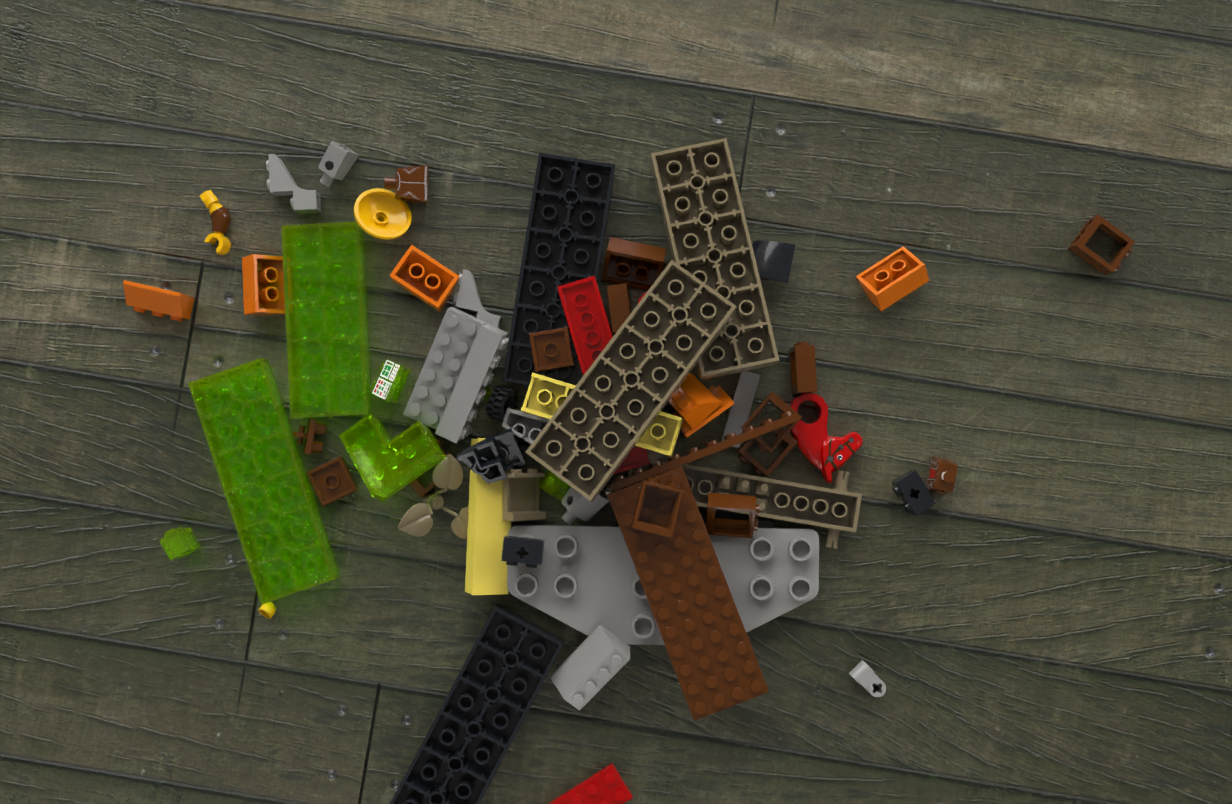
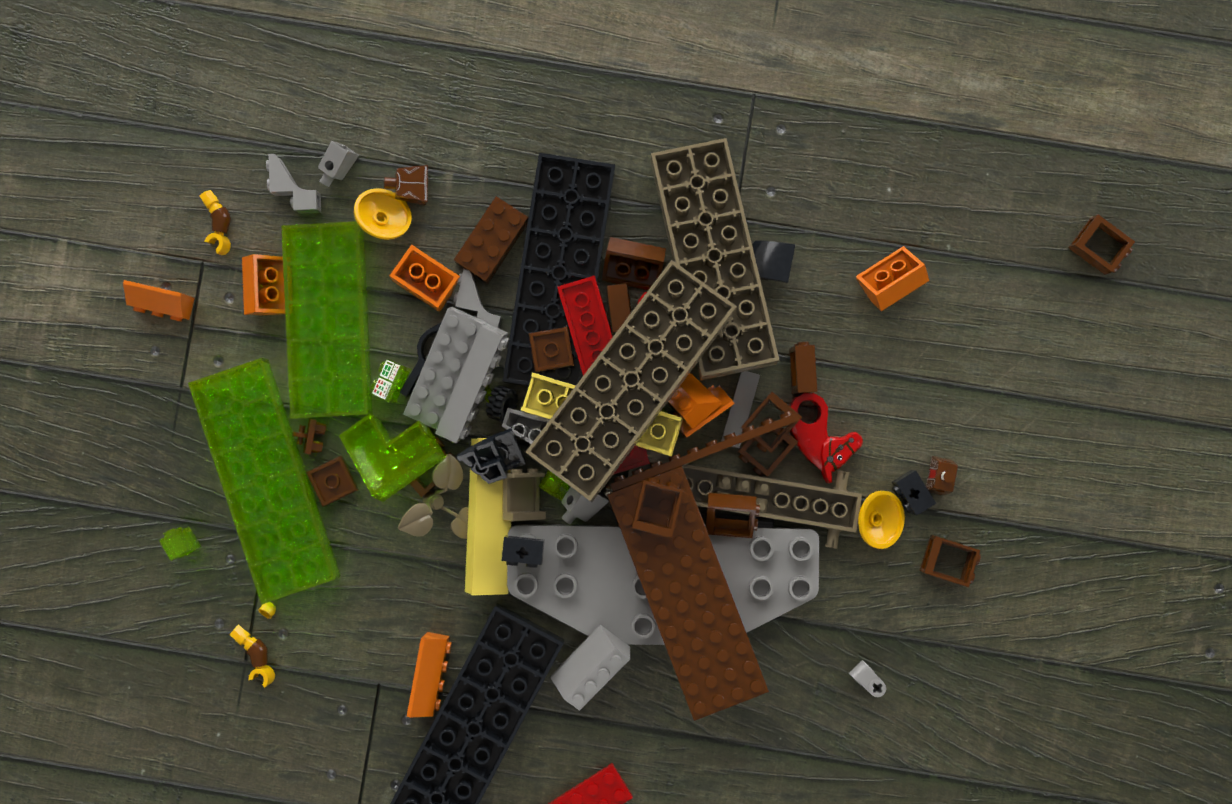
(258, 655): none -> yellow piece
(413, 377): none -> black piece
(428, 675): none -> orange slope
(491, 240): none -> reddish brown brick
(881, 519): none -> yellow dish
(931, 555): none -> reddish brown window

